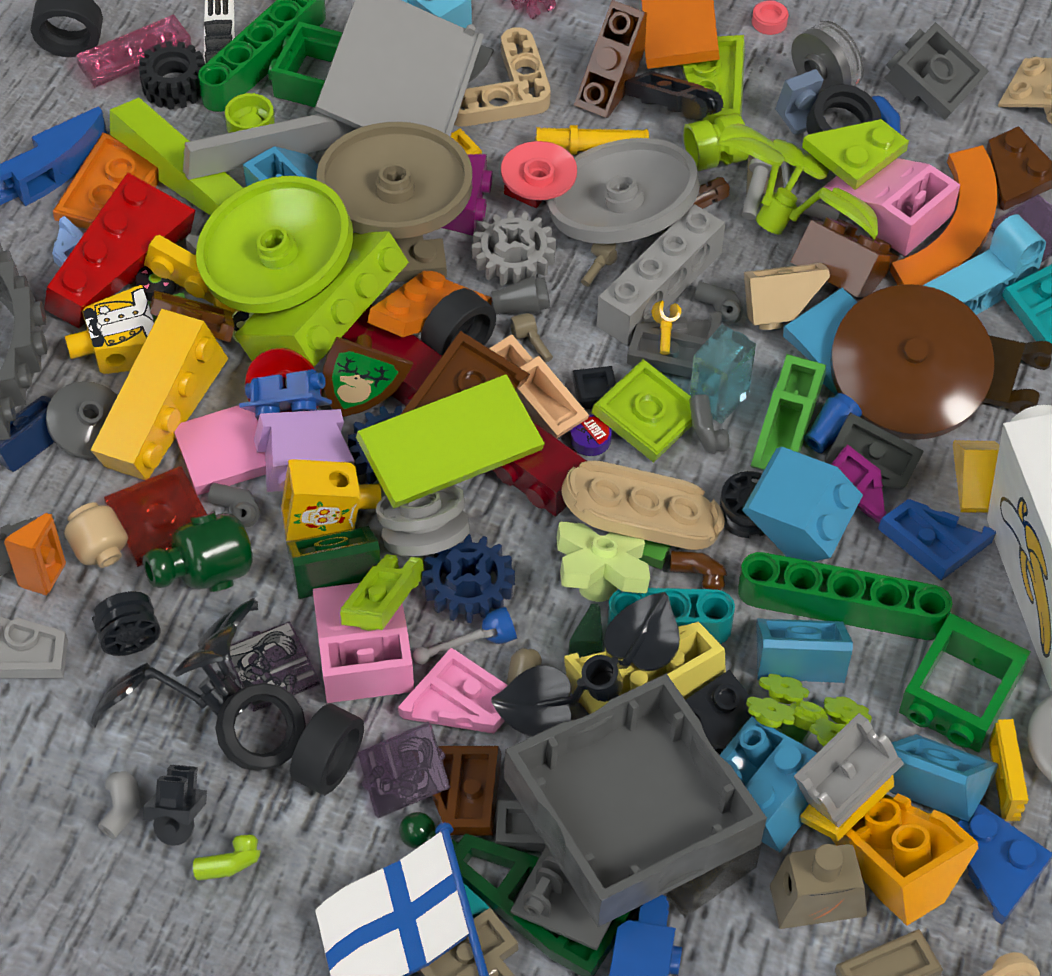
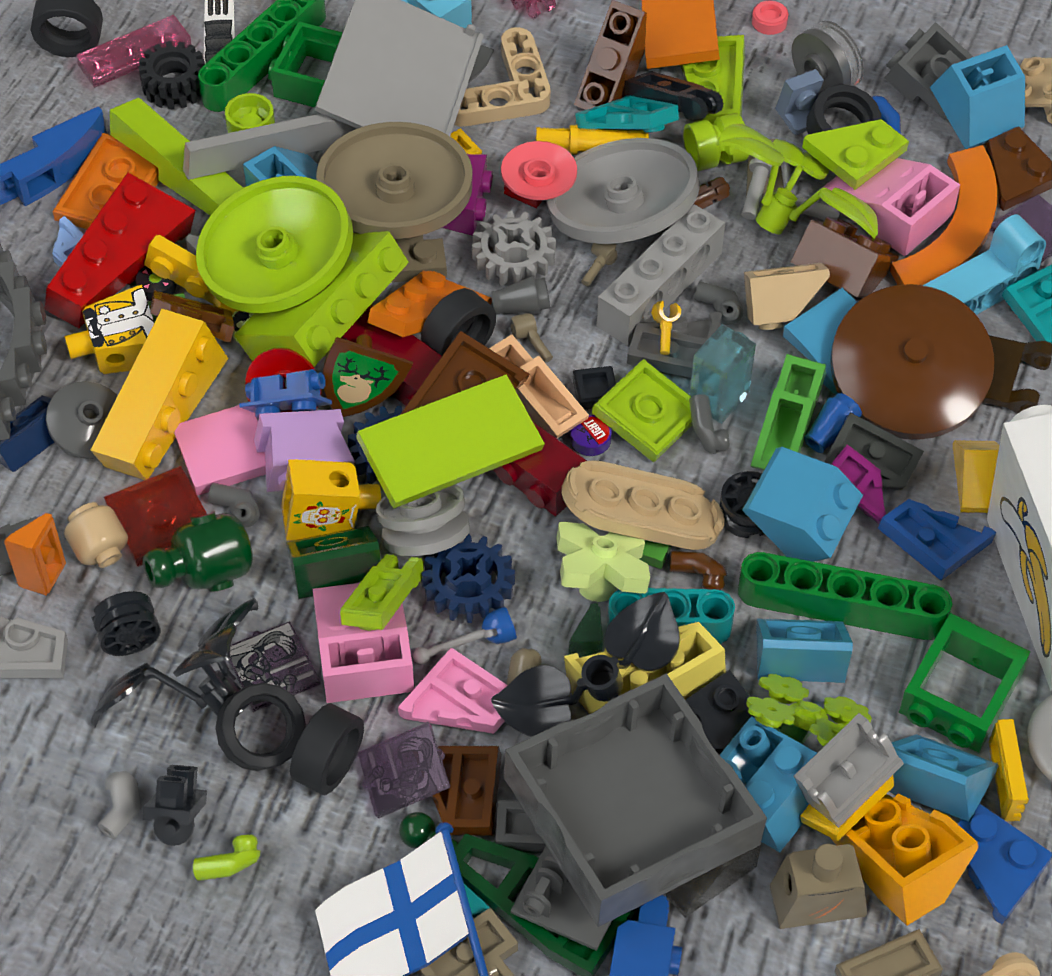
(629, 114): none -> teal wing
(982, 96): none -> dark azure slope

